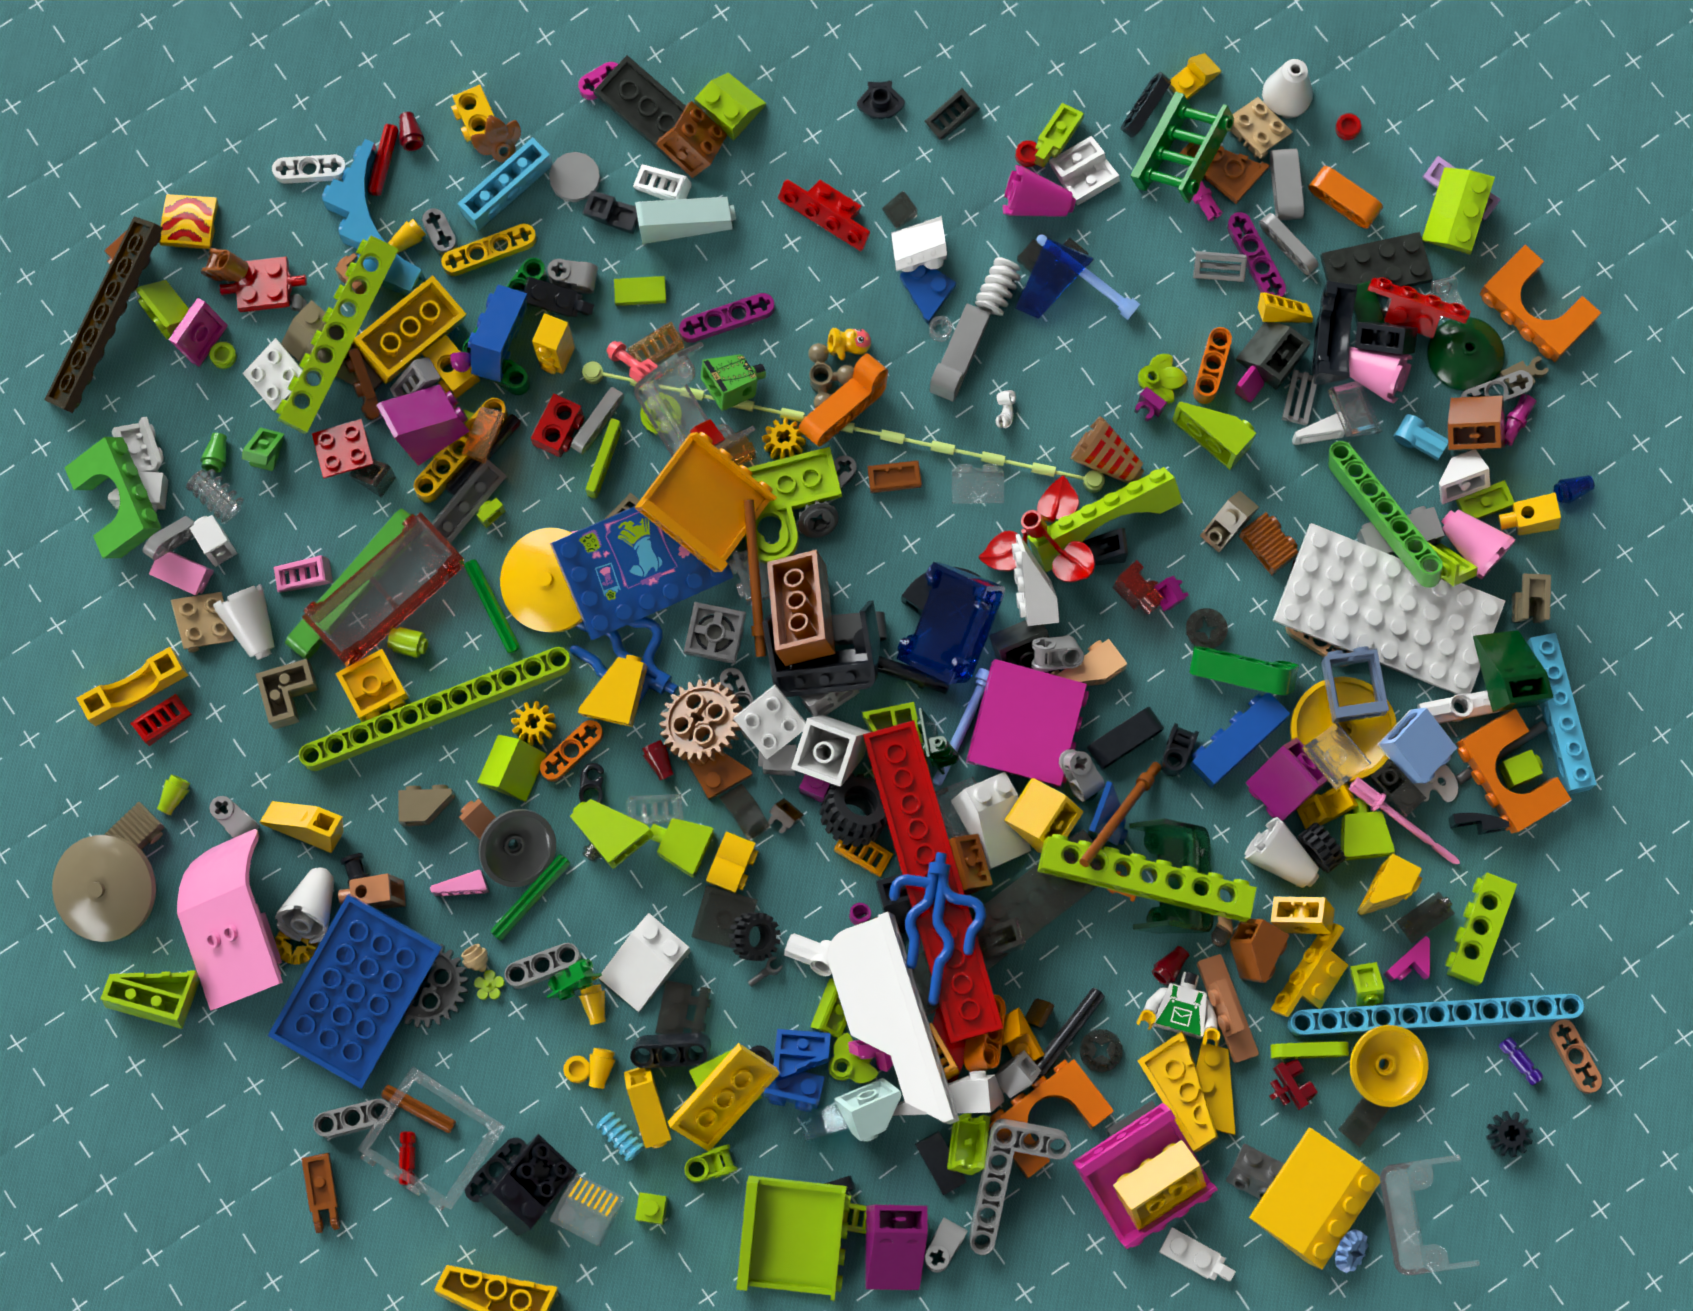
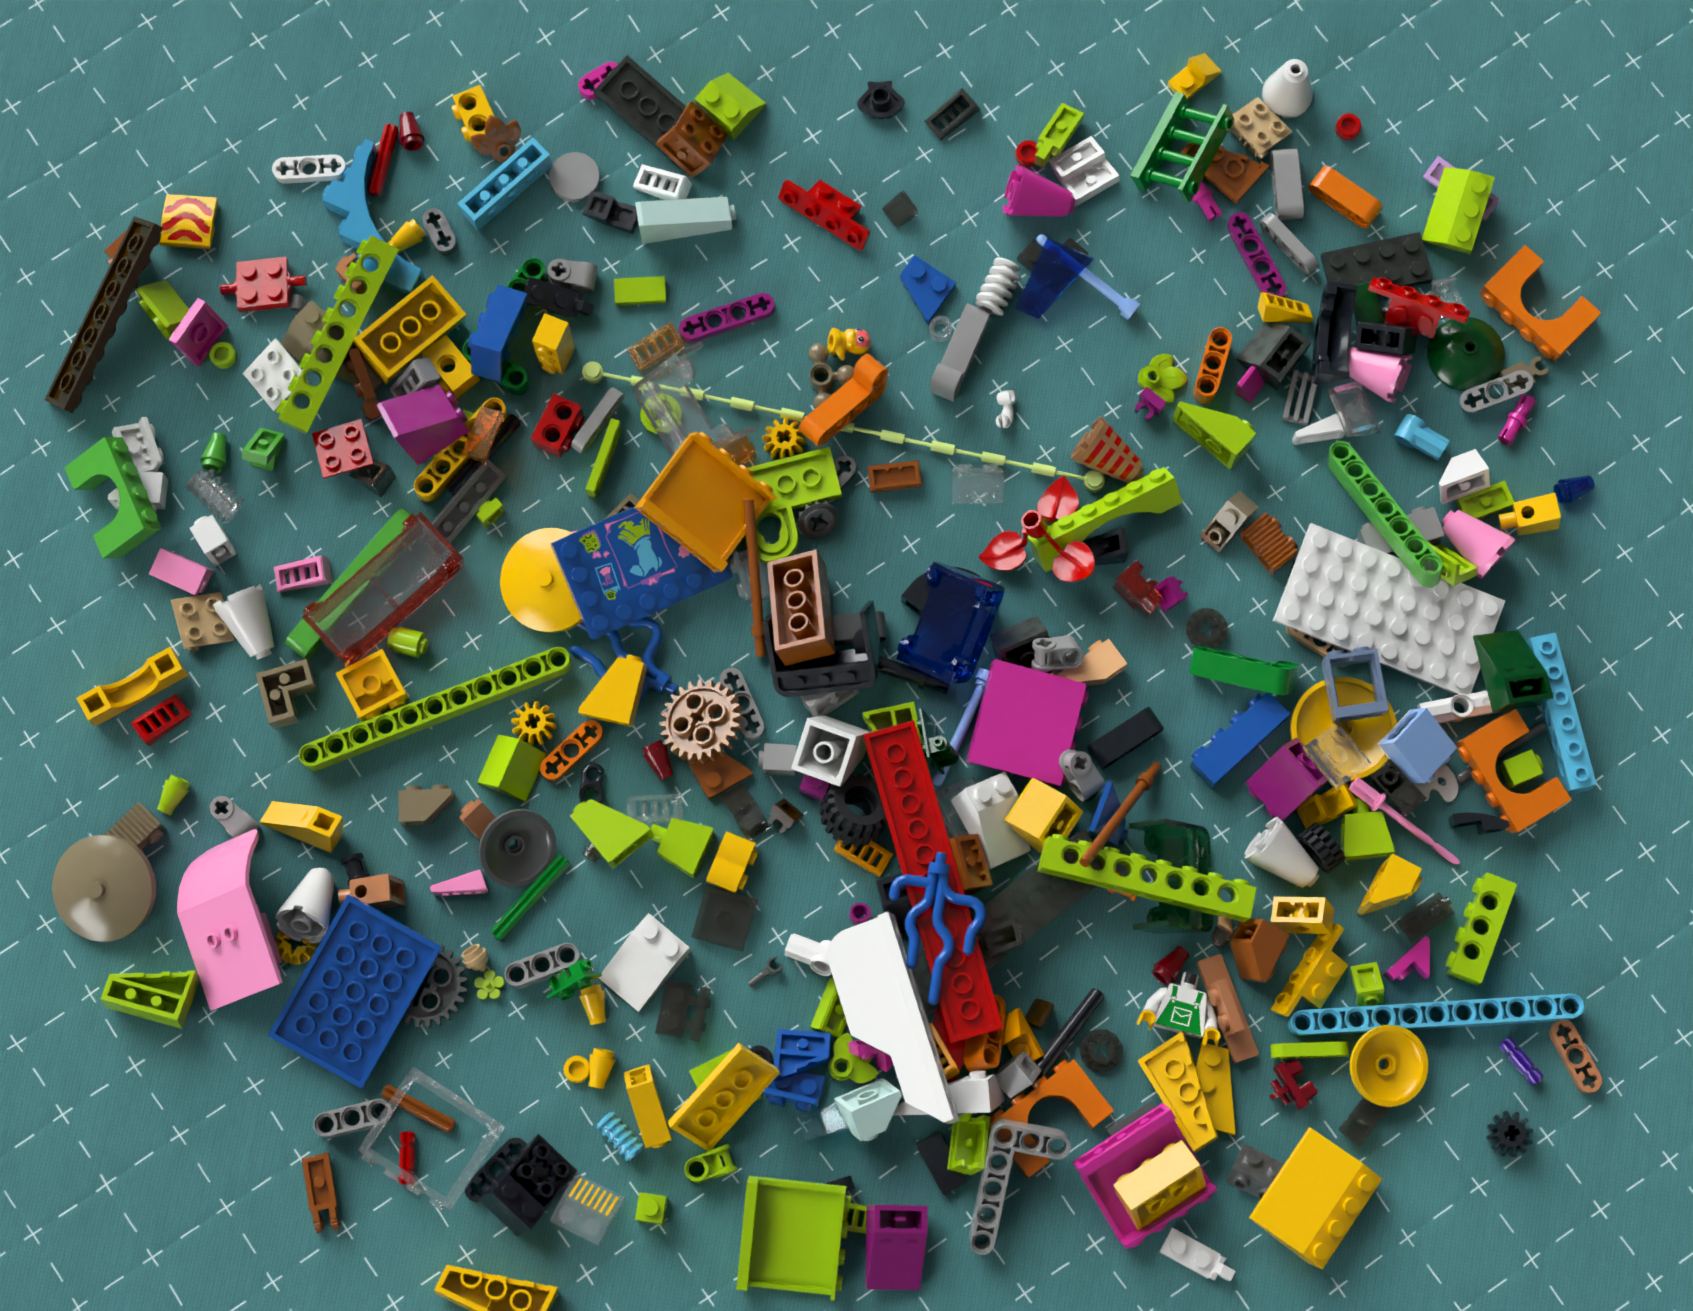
(168, 538): light grey beam -> none
(225, 266): dark orange piece -> none
(461, 361): magenta hinge -> none
(487, 245): yellow beam -> none
(492, 606): green axle -> none
(638, 370): coral hinge -> none
(661, 1058): black beam -> none
(711, 430): red tile -> none
(714, 634): flat silver piece -> none
(731, 379): bright green torso -> none
(767, 936): black tyre -> none
(770, 721): white plate -> none
(919, 246): white slope -> none
(945, 1241): light grey piece -> none
(1035, 594): white slope -> none
(1145, 104): black beam -> none
(1179, 746): black piece -> none
(1223, 266): light grey tile -> none
(1355, 1242): light blue gear -> none
(1398, 1189): clear windscreen -> none
(1476, 423): dark orange slope -> none
(1533, 599): dark tan piece -> none

